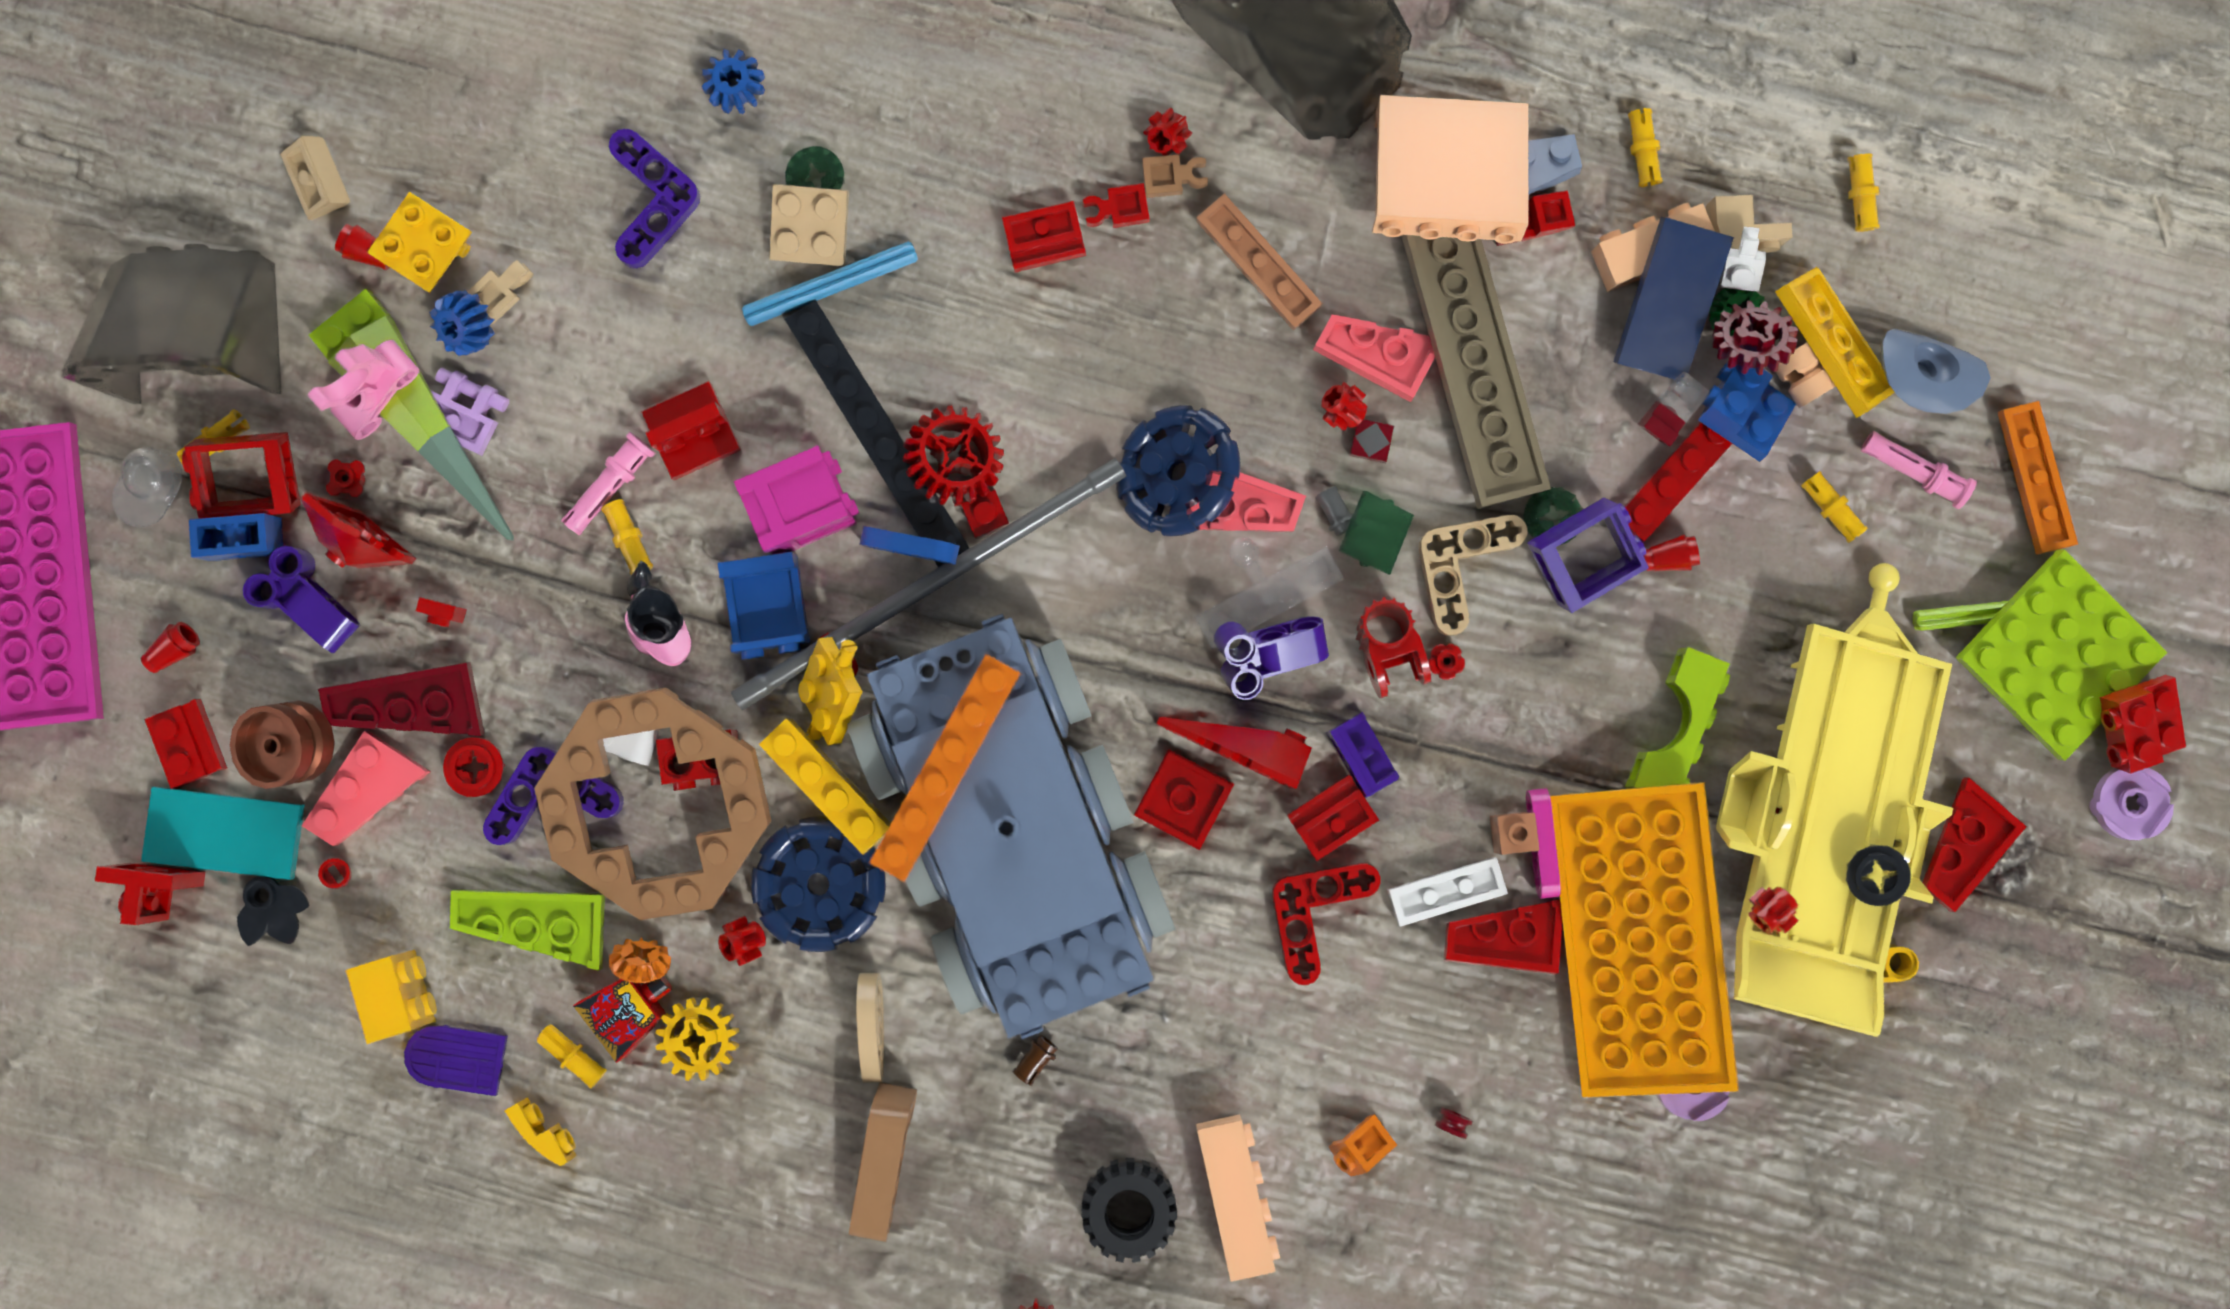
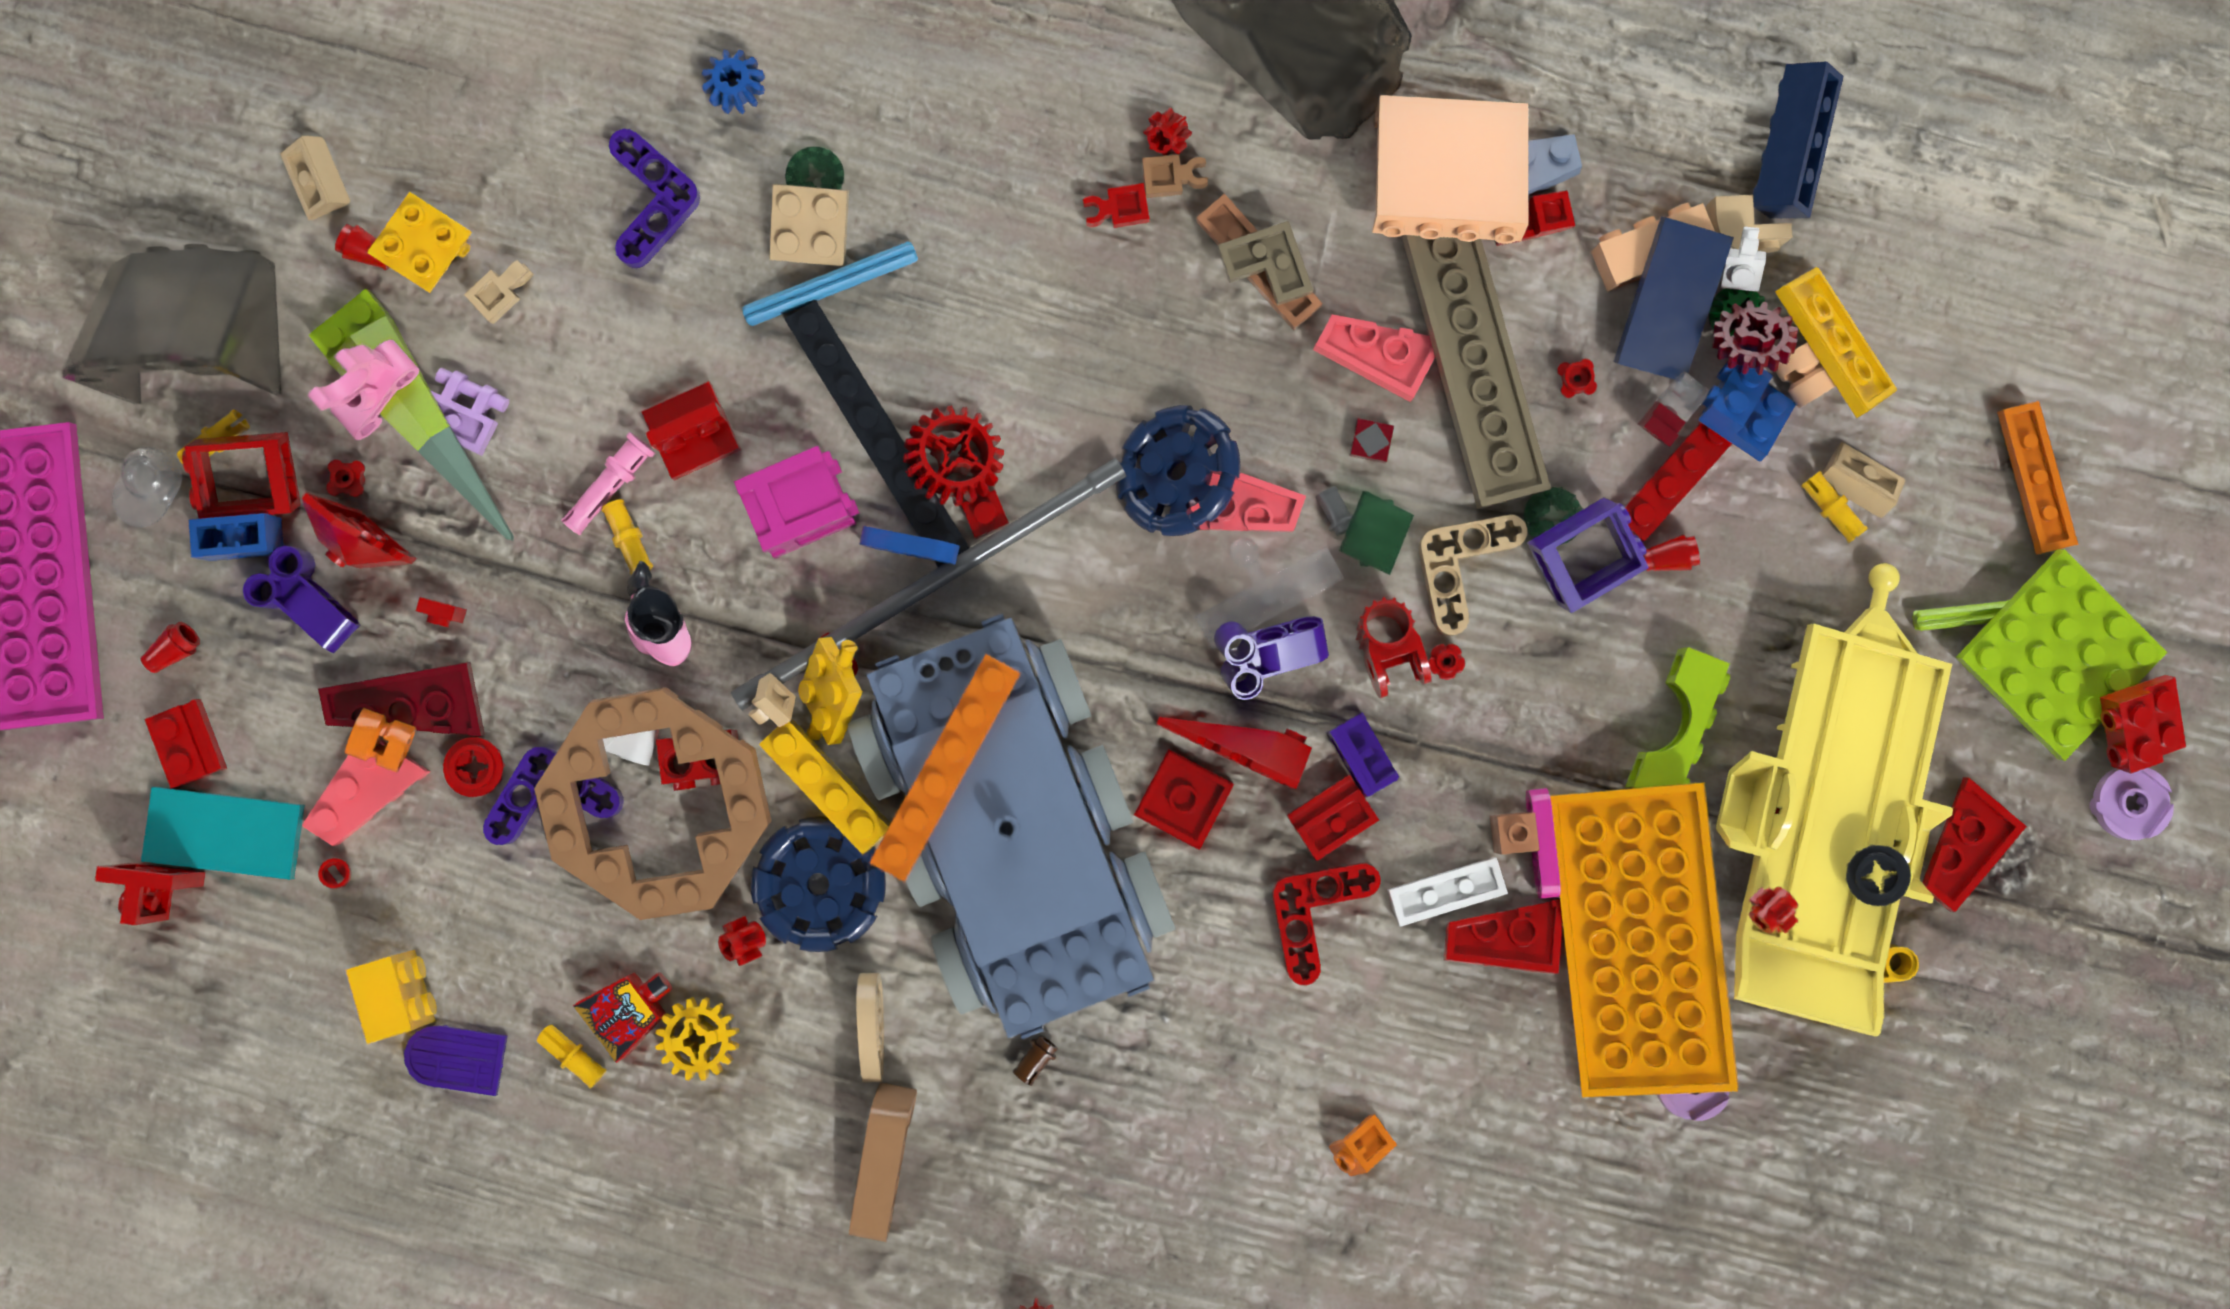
(275, 916): black plate -> none
(282, 744): copper wheel -> none
(367, 734): none -> orange wheel
(462, 322): blue gear -> none
(543, 922): lime wing -> none
(553, 1143): yellow slope -> none
(637, 970): orange gear -> none
(765, 604): blue panel -> none
(772, 702): none -> tan tile
(1044, 236): red plate -> none
(1129, 1242): black tyre -> none
(1236, 1198): light nougat brick -> none
(1268, 251): none -> dark tan plate
(1344, 406): red gear -> none
(1454, 1123): dark red bush -> none
(1583, 369): none -> red plate
(1645, 147): yellow pin -> none
(1797, 140): none -> dark blue brick
(1863, 192): yellow pin -> none
(1863, 480): none -> tan slope
(1932, 372): sand blue hat -> none
(1932, 476): bright pink pin -> none

